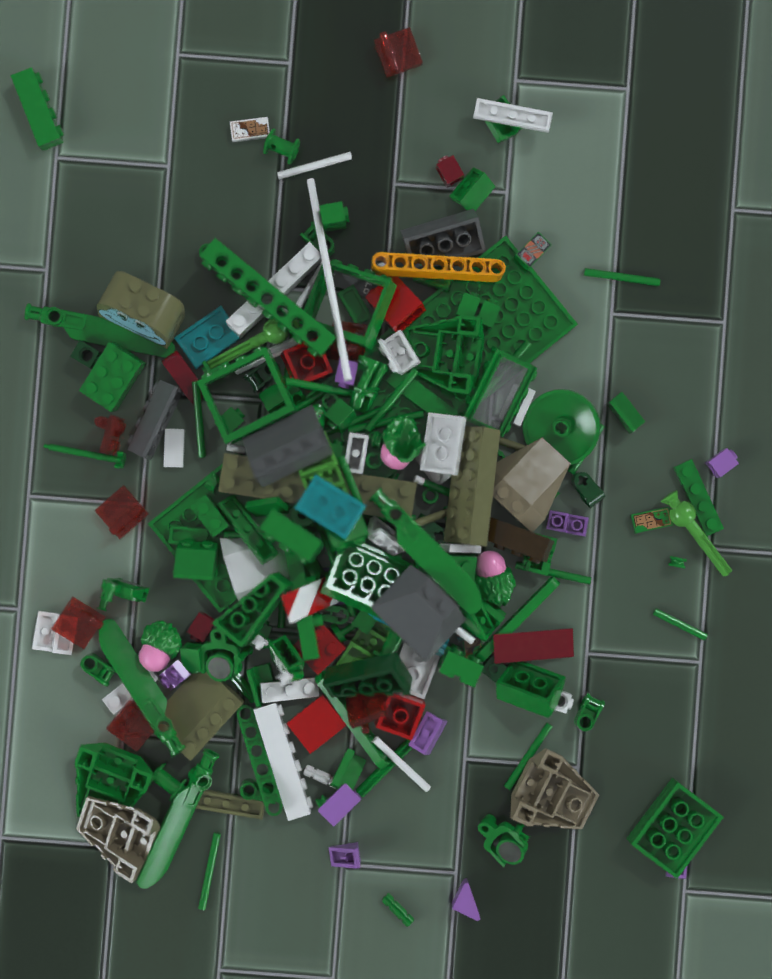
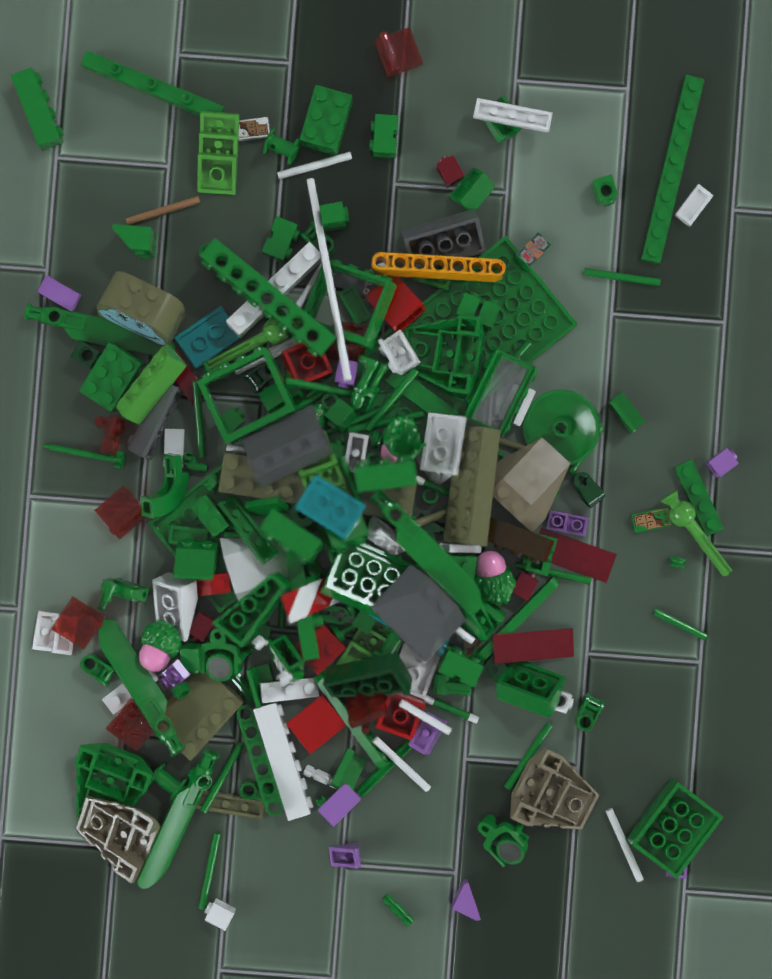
(59, 293): none -> medium lavender slope
(139, 239): none -> green slope
(148, 84): none -> green piece
(151, 385): none -> bright green slope
(163, 210): none -> medium nougat bar
(171, 492): none -> green arch
(175, 602): none -> white slope
(181, 690): none -> green axle
(192, 464): none -> green arm
(218, 152): none -> bright green slope
(219, 914): none -> white brick
(220, 584): none -> red slope
(222, 776): none -> green bar
(280, 244): none -> green brick
(326, 120): none -> green brick
(384, 129): none -> green brick
(385, 473): none -> green brick
(425, 717): none -> white bar
(446, 685): none -> green piece
(451, 709): none -> green bar
(525, 584): none -> dark red brick
(581, 556): none -> dark red sticker
(604, 182): none -> green brick
(624, 844): none -> white bar
(672, 169): none -> green plate
(693, 205): none -> white tile

